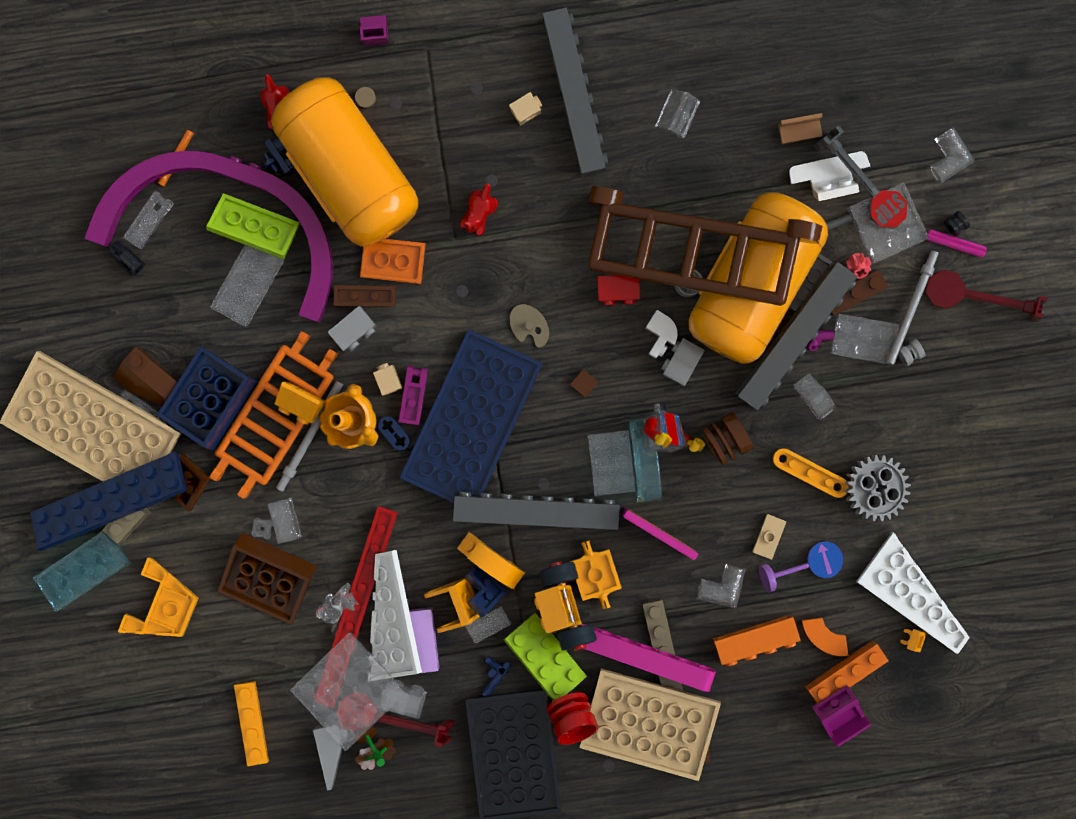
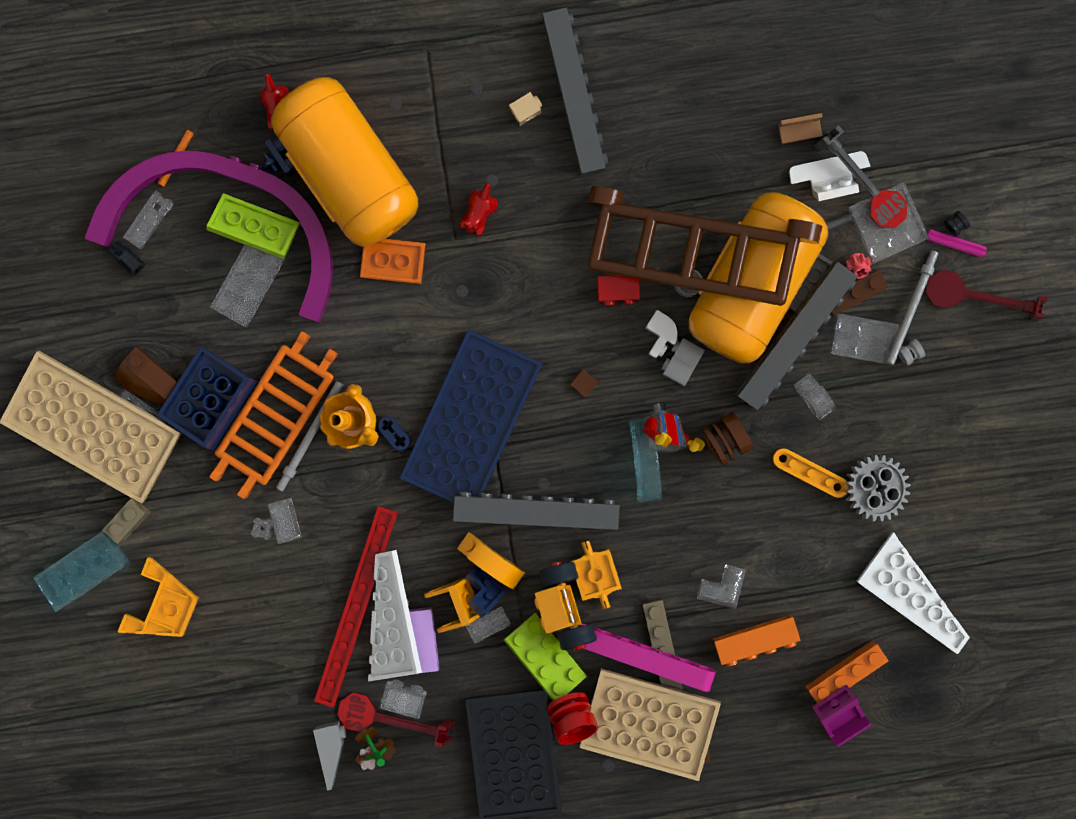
(108, 501): dark blue plate -> none
(195, 482): reddish brown brick -> none
(251, 723): light orange plate -> none
(266, 578): reddish brown slope -> none
(299, 402): light orange slope -> none
(333, 607): clear animal -> none
(348, 691): clear plate -> none
(352, 329): light grey brick -> none
(364, 296): reddish brown plate -> none
(365, 97): dark tan tile -> none
(374, 30): magenta piece -> none
(387, 379): tan brick -> none
(413, 396): magenta plate -> none
(494, 674): dark blue hose -> none
(525, 320): dark tan piece -> none
(611, 463): clear plate -> none
(660, 534): dark pink tile -> none
(678, 112): clear panel -> none
(769, 536): tan plate -> none
(822, 336): magenta arm -> none
(823, 560): piece -> none
(823, 638): orange tile -> none
(916, 640): light orange tile -> none
(956, 156): clear brick -> none

